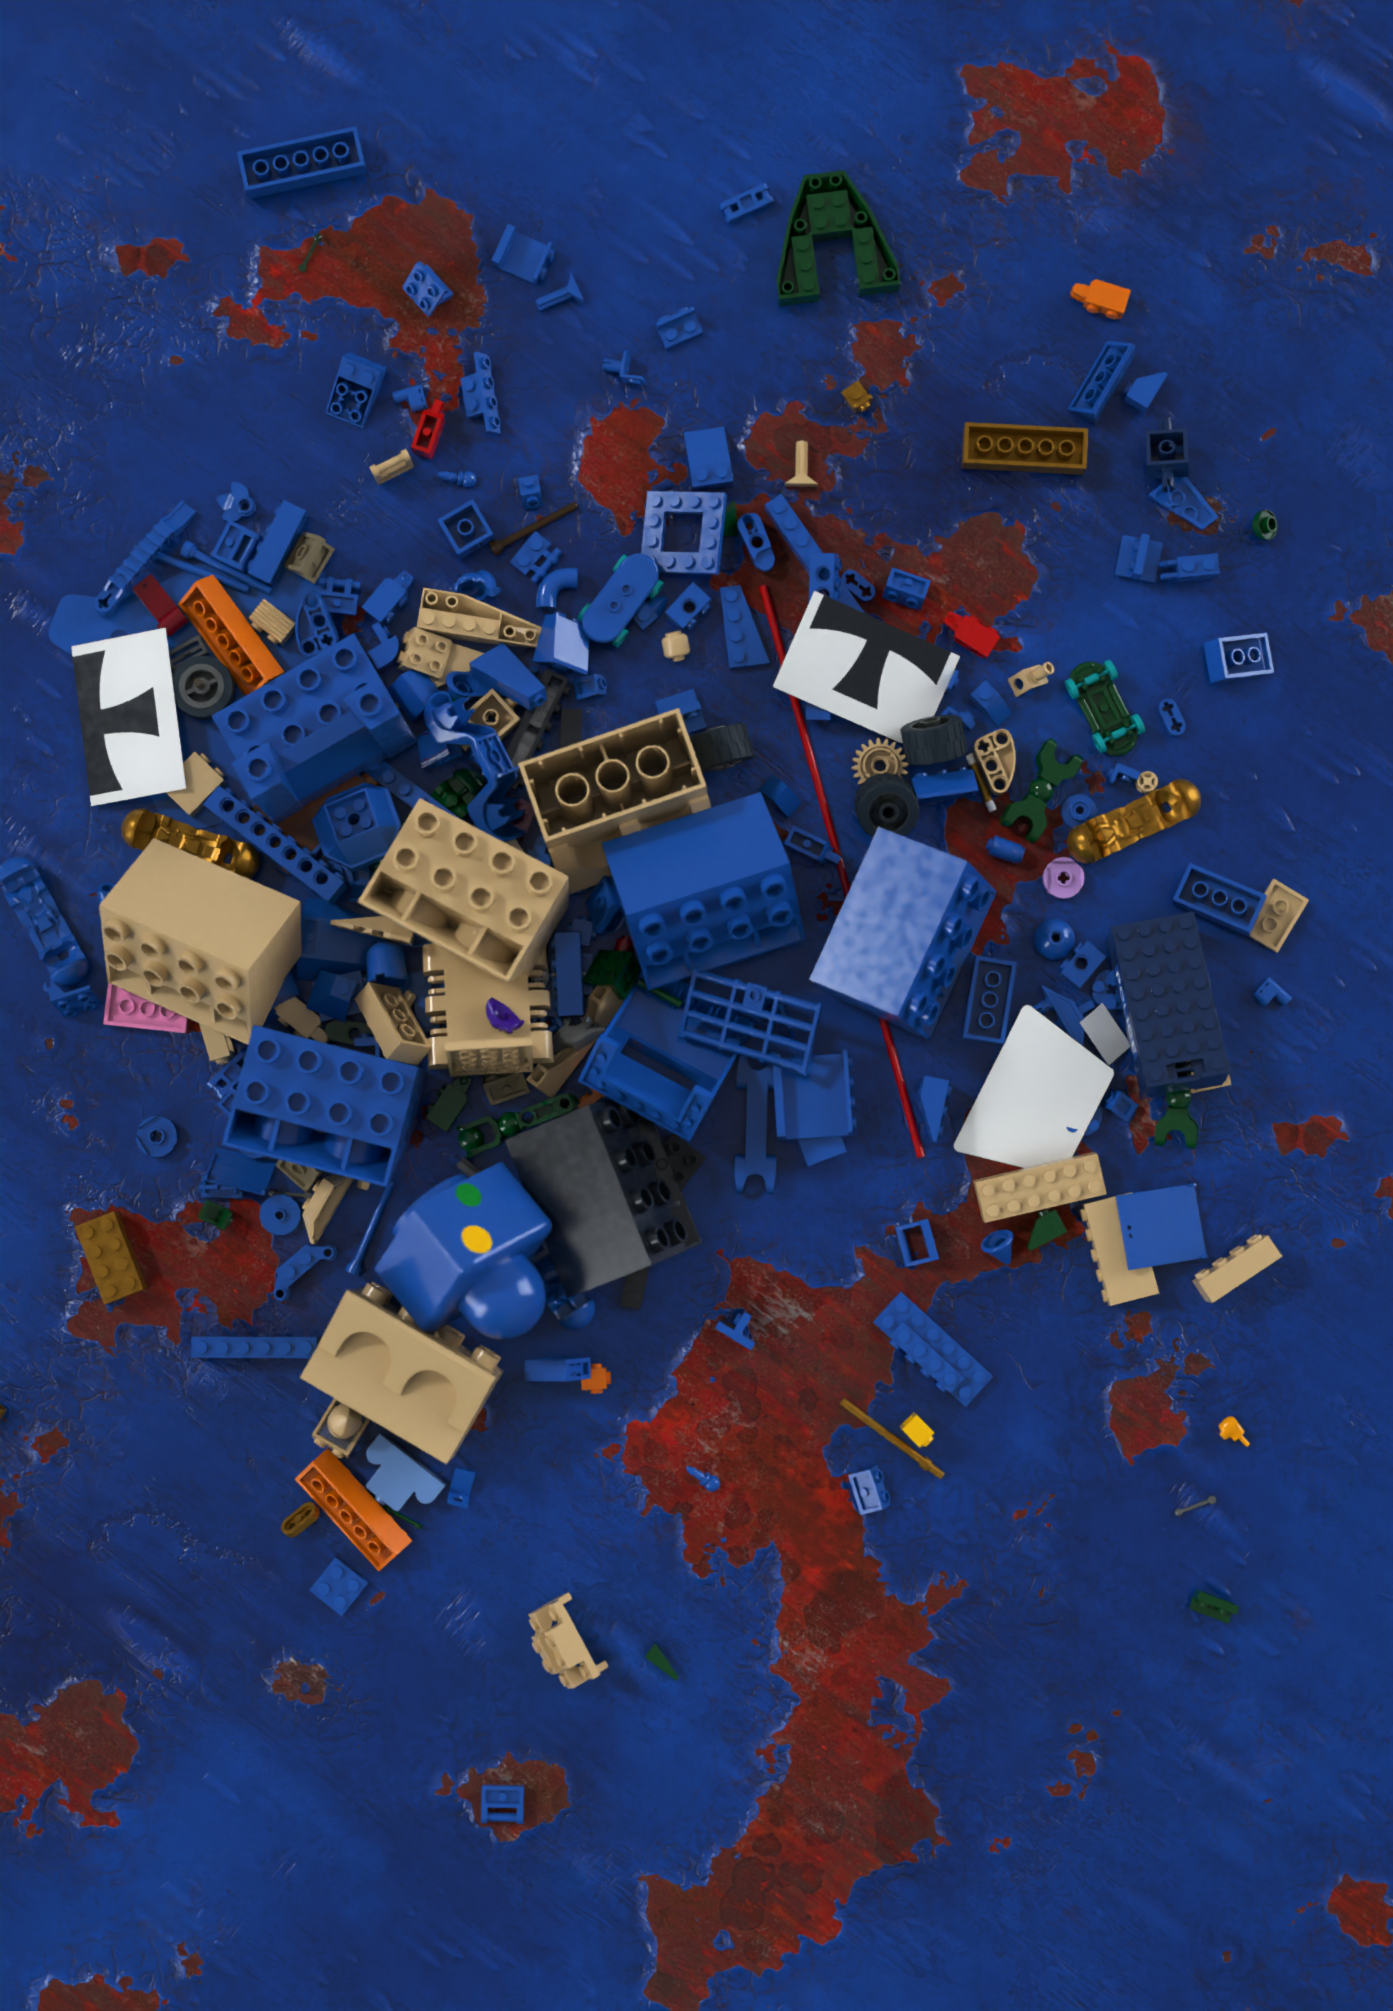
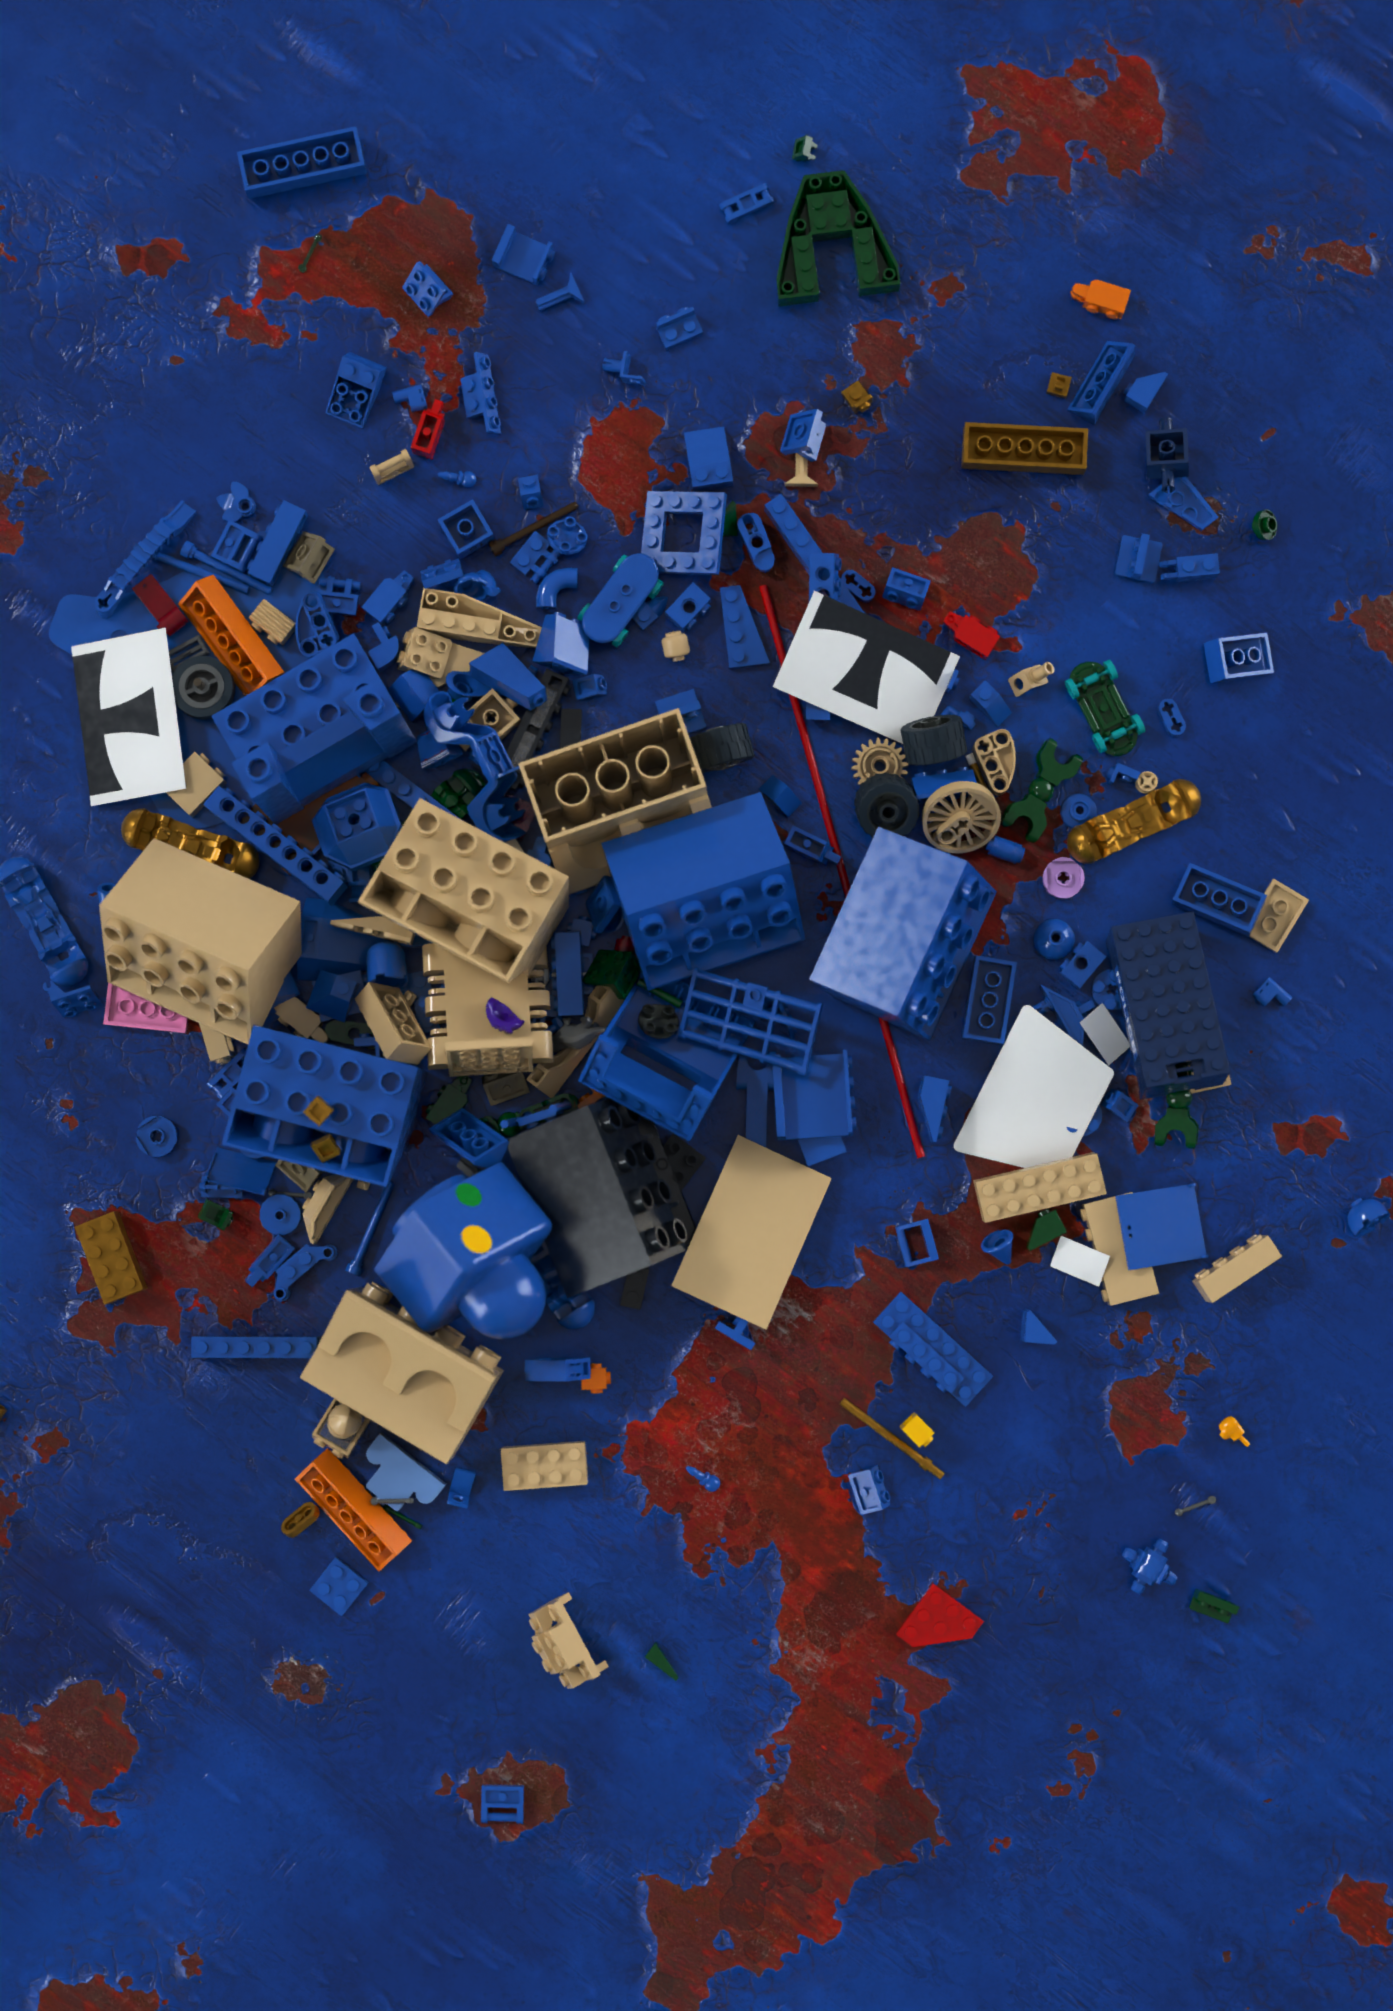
(269, 1260): none -> blue hinge
(318, 1110): none -> pearl gold tile
(326, 1148): none -> pearl gold tile
(374, 1501): none -> dark grey hinge
(441, 573): none -> blue plate
(471, 1138): none -> blue slope
(533, 1119): none -> blue plate
(544, 1465): none -> tan brick
(567, 536): none -> blue dish
(658, 1020): none -> pearl dark grey dish
(751, 1232): none -> tan sticker
(802, 149): none -> tile
(804, 434): none -> blue bracket
(938, 1620): none -> red plate
(956, 820): none -> tan piece
(1033, 1330): none -> blue slope
(1058, 385): none -> pearl gold tile
(1080, 1261): none -> white sticker
(1149, 1566): none -> blue piece
(1366, 1216): none -> blue cylinder

